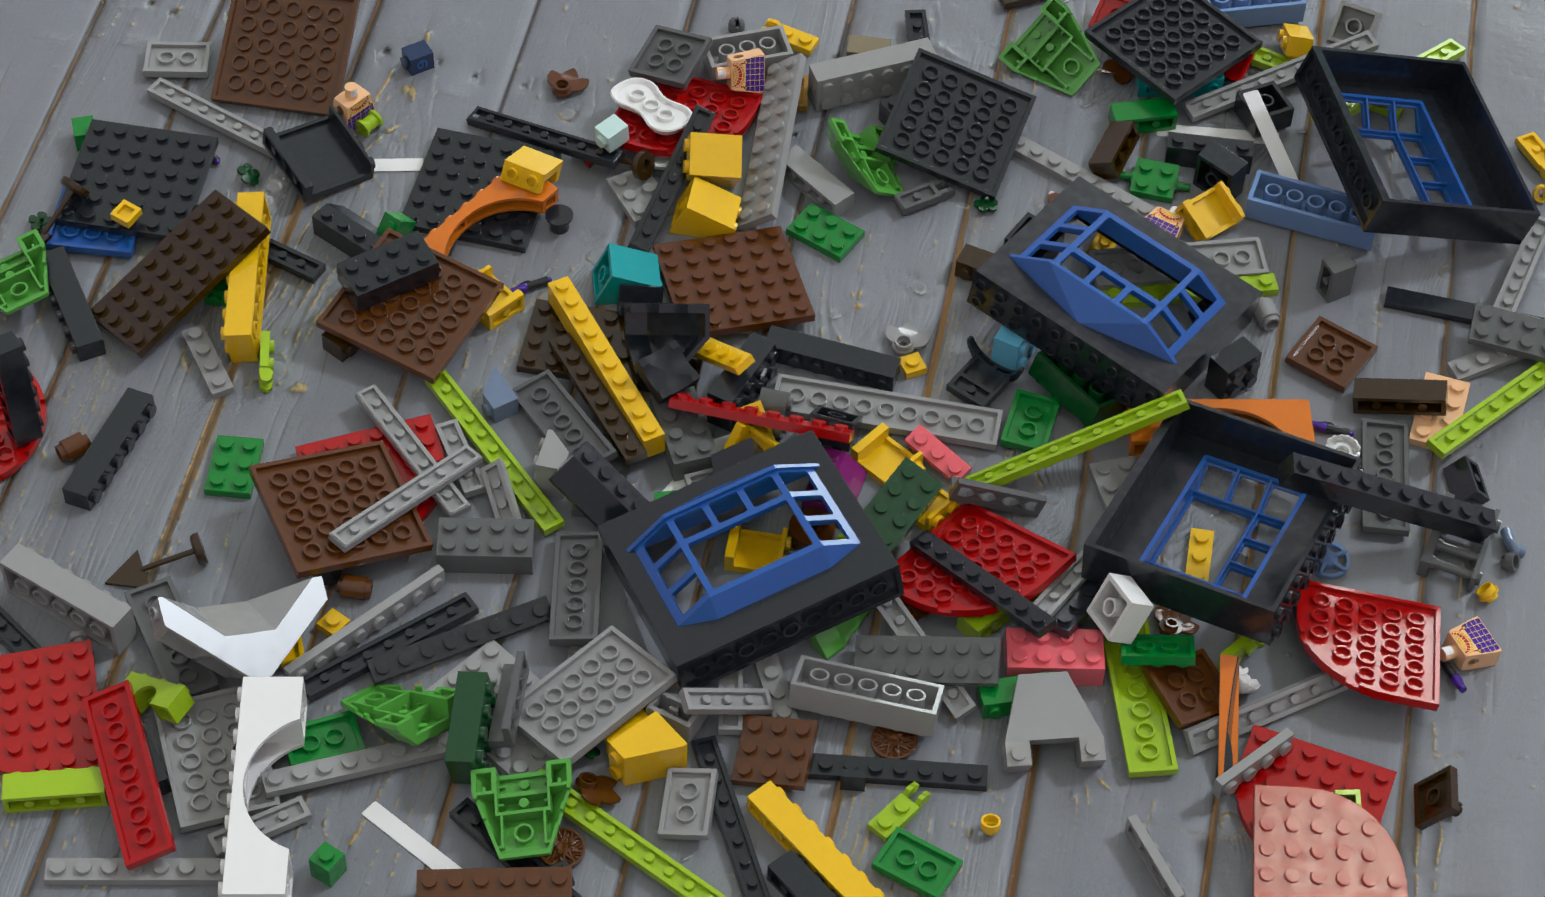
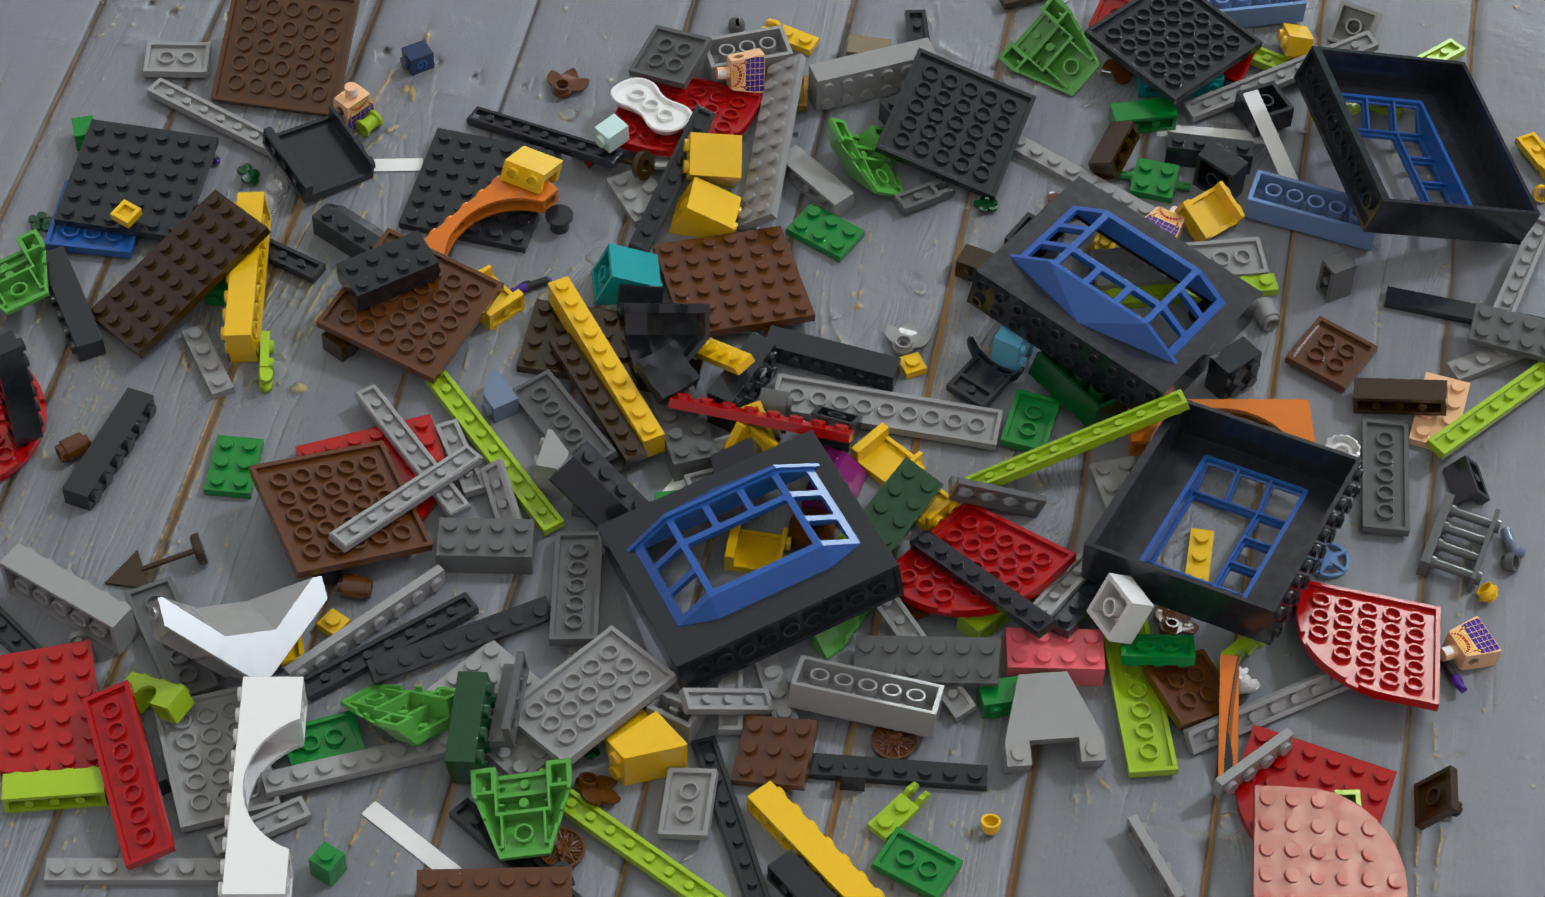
(74, 188): dark brown piece -> none
(396, 222): green brick -> none
(937, 453): coral plate -> none
(1329, 427): piece -> none
(1386, 497): black brick -> none

